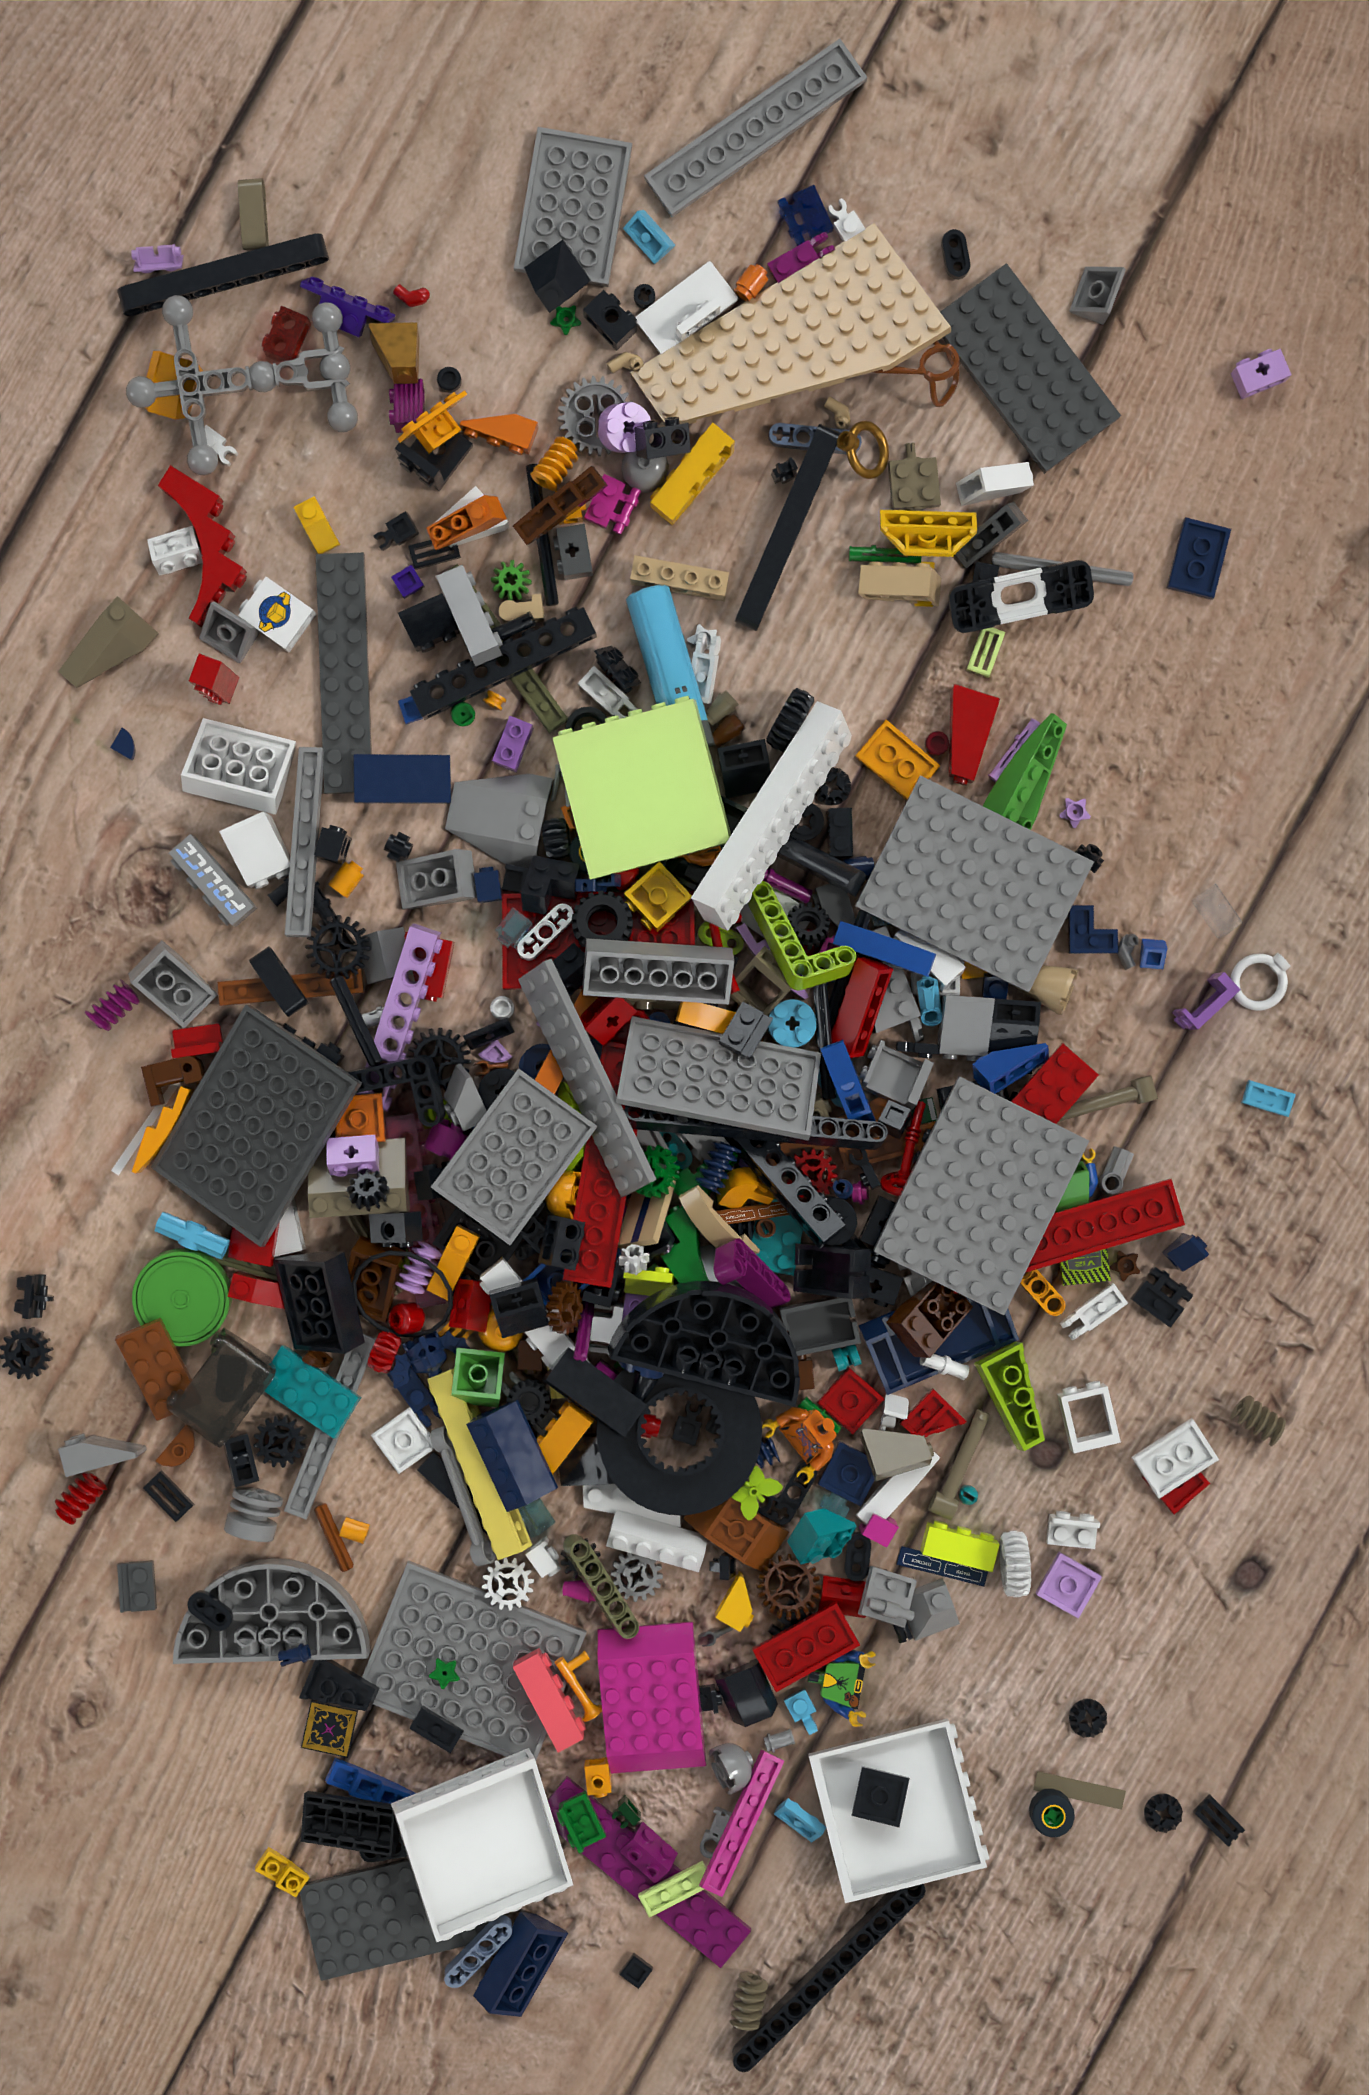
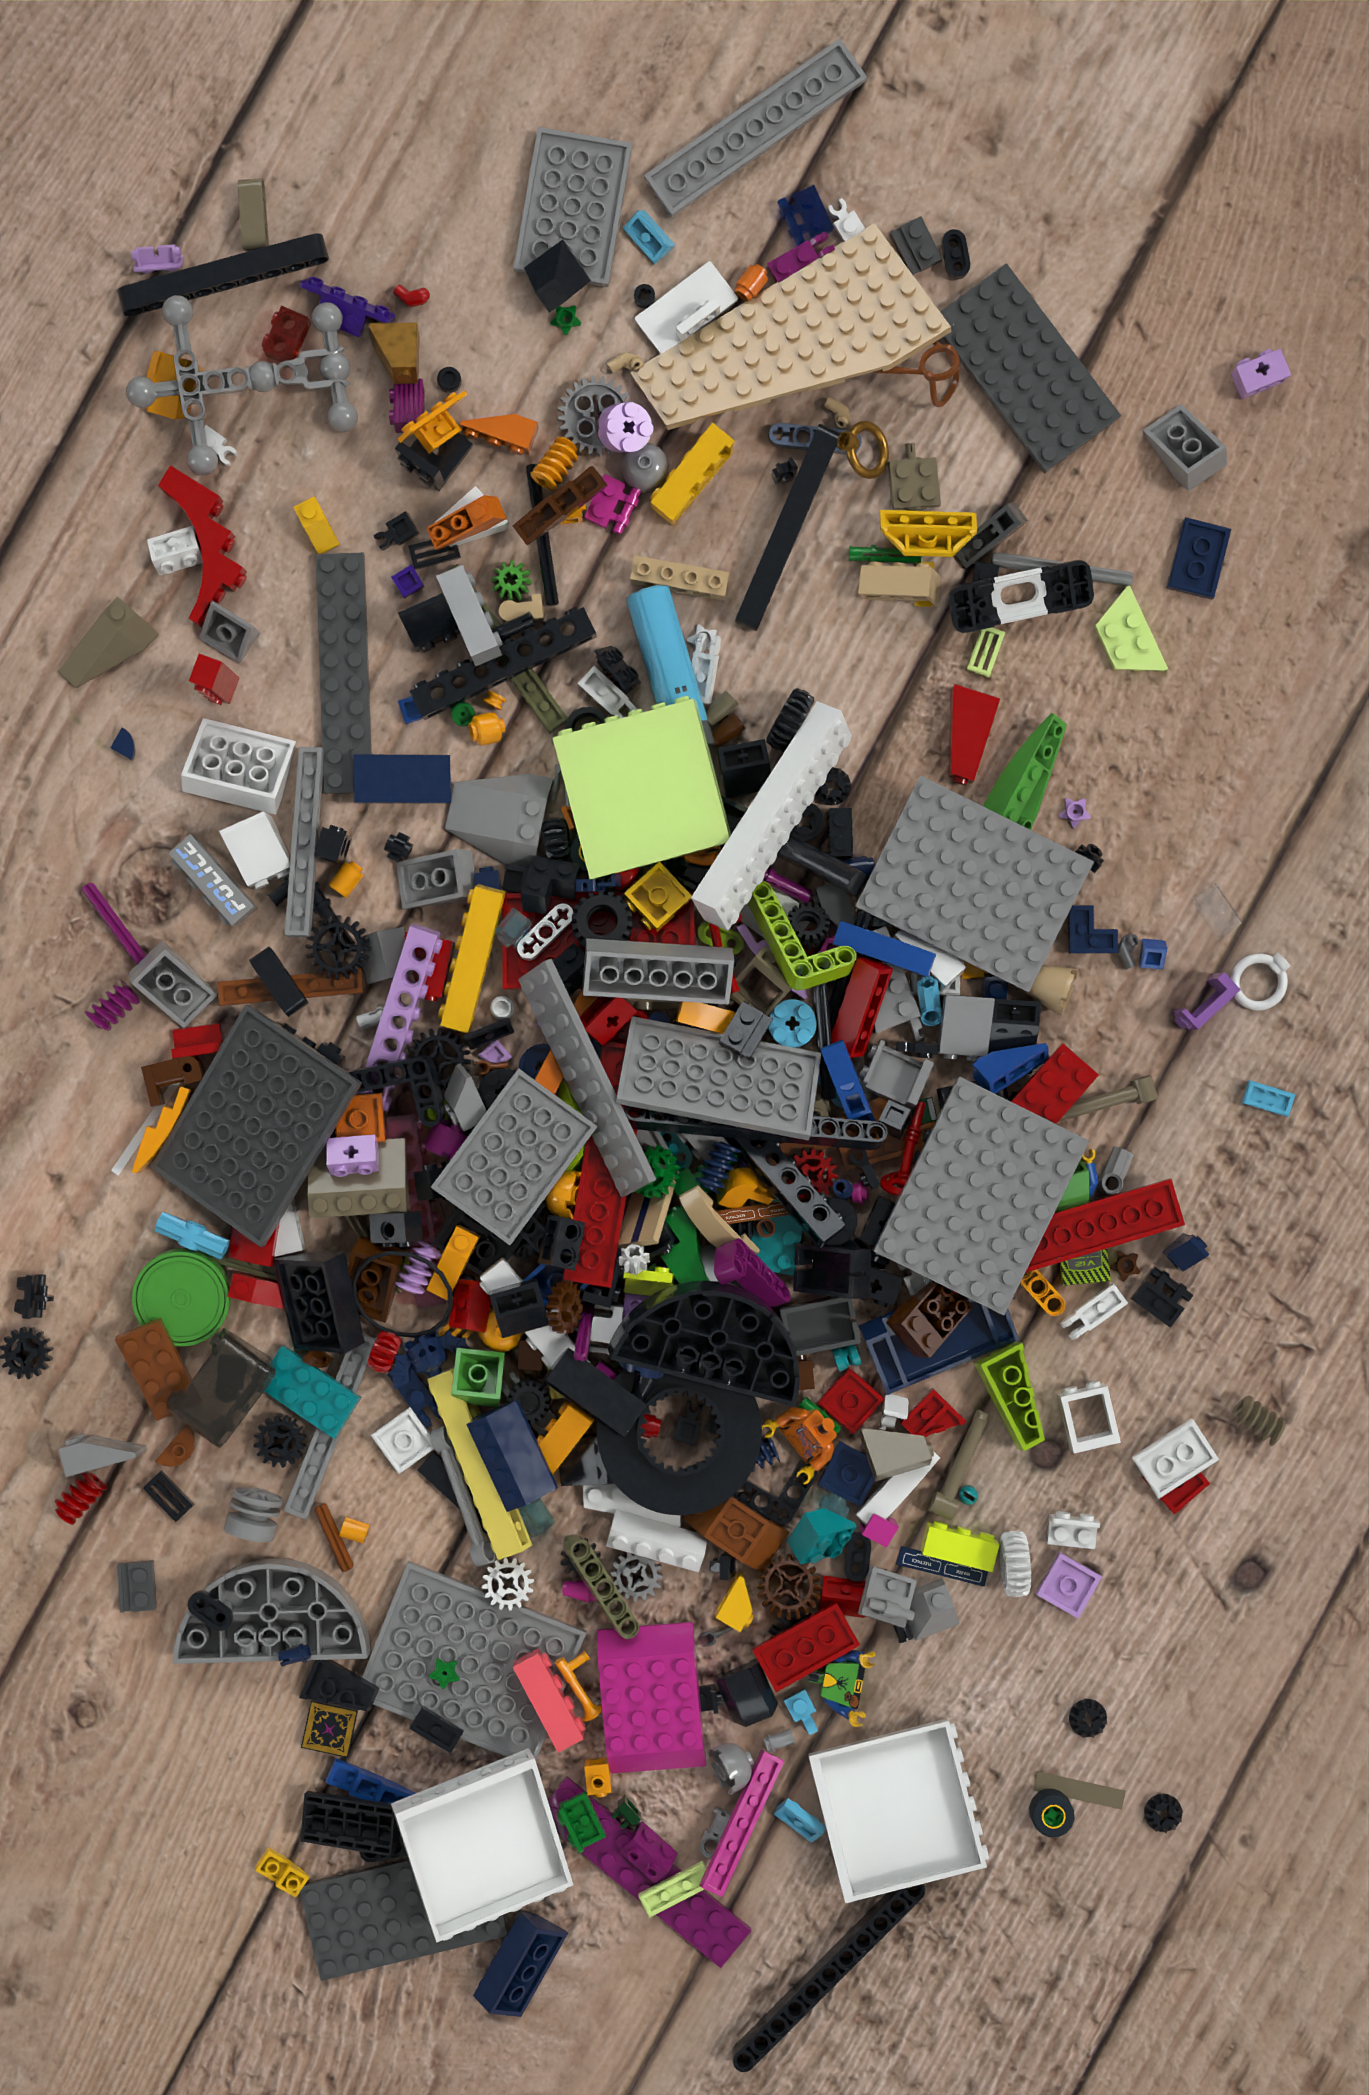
(113, 922): none -> magenta axle
(241, 1460): black brick -> none
(276, 613): white panel -> none
(355, 1020): black axle -> none
(359, 1190): black gear -> none
(406, 1318): red head -> none
(472, 958): none -> yellow brick
(481, 1953): sand blue beam -> none
(486, 728): none -> light orange head
(513, 744): medium lavender brick -> none
(543, 1558): white brick -> none
(575, 538): dark grey brick -> none
(615, 333): black brick -> none
(636, 1970): black tile -> none
(662, 443): black brick -> none
(750, 2003): dark tan piece -> none
(753, 1490): lime piece -> none
(880, 1796): black plate -> none
(896, 759): light orange tile -> none
(916, 246): none -> dark grey plate
(937, 743): dark red tile -> none
(946, 1366): white pin -> none
(994, 483): white slope -> none
(1019, 741): lavender pin -> none
(1097, 292): light grey slope -> none
(1128, 636): none -> yellowish green wing
(1186, 447): none -> light grey slope
(1233, 1834): black tile -> none

